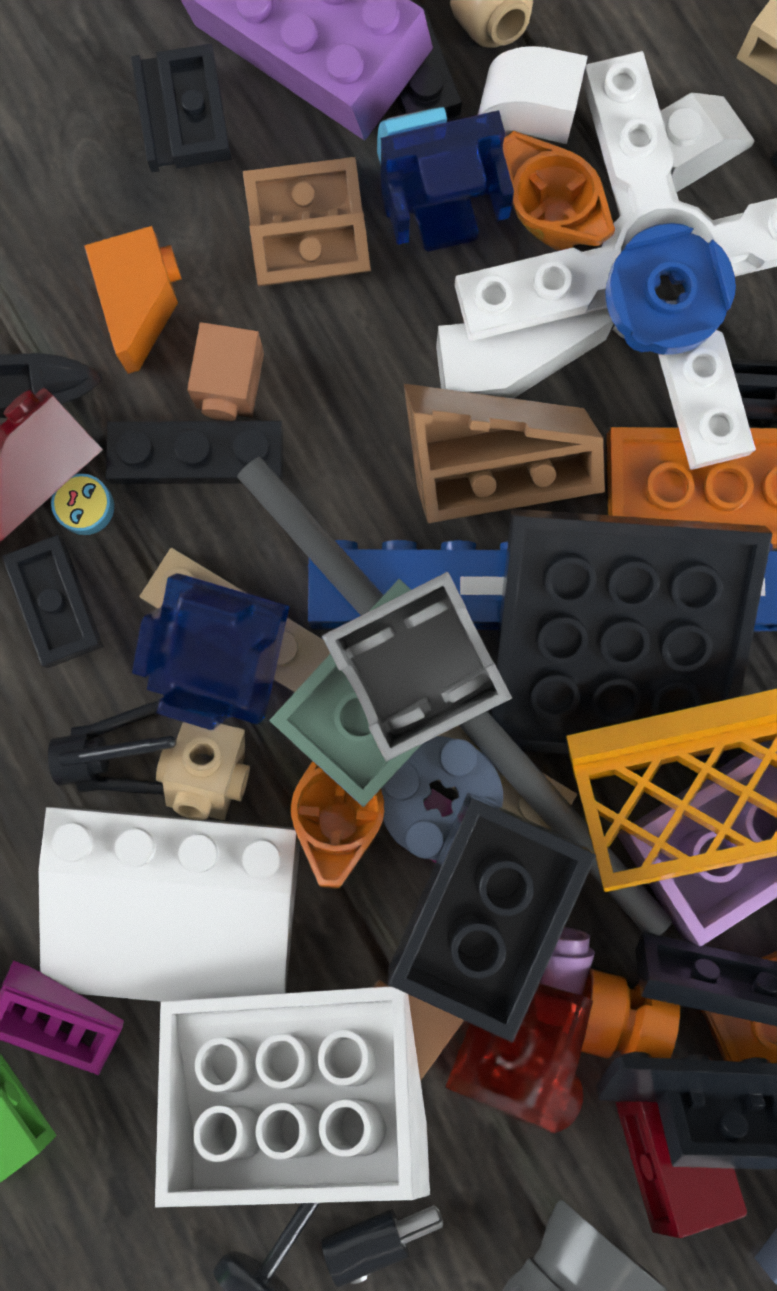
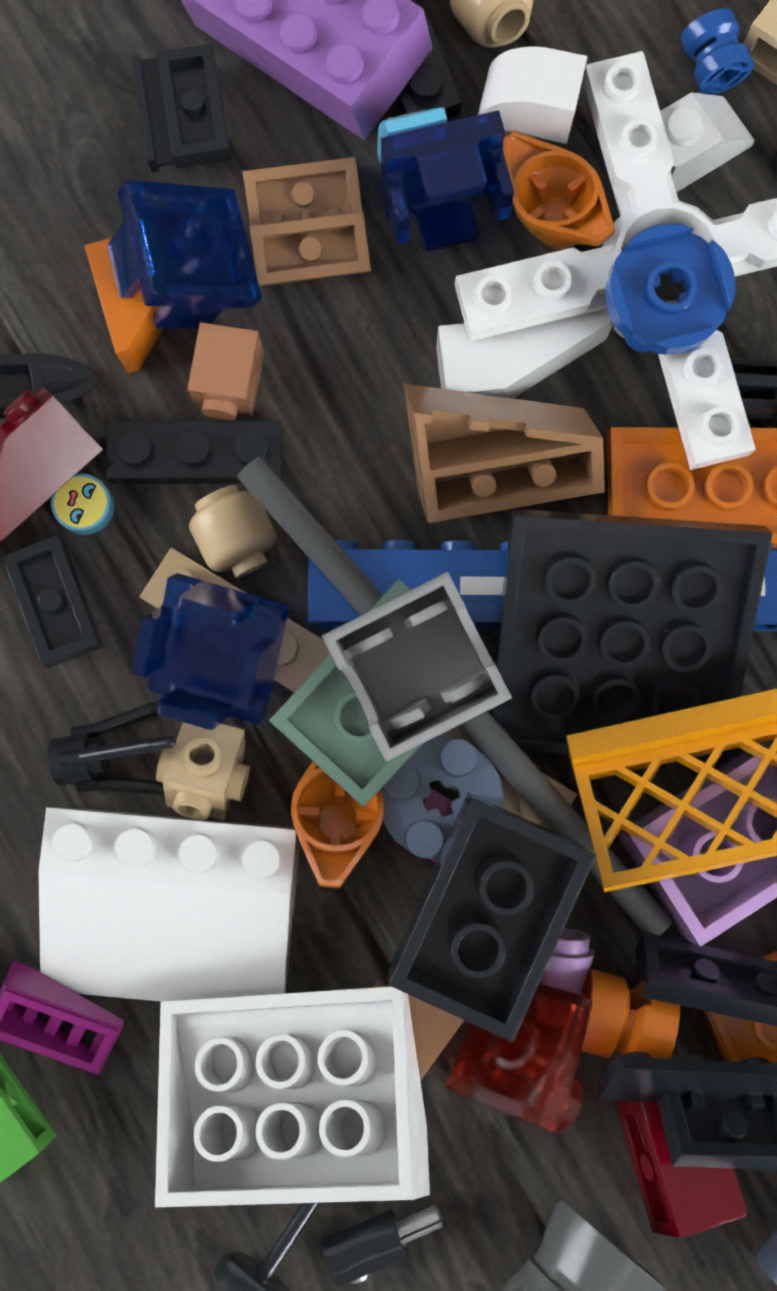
(183, 252): none -> clear blue panel
(232, 531): none -> tan head
(716, 51): none -> blue wheel

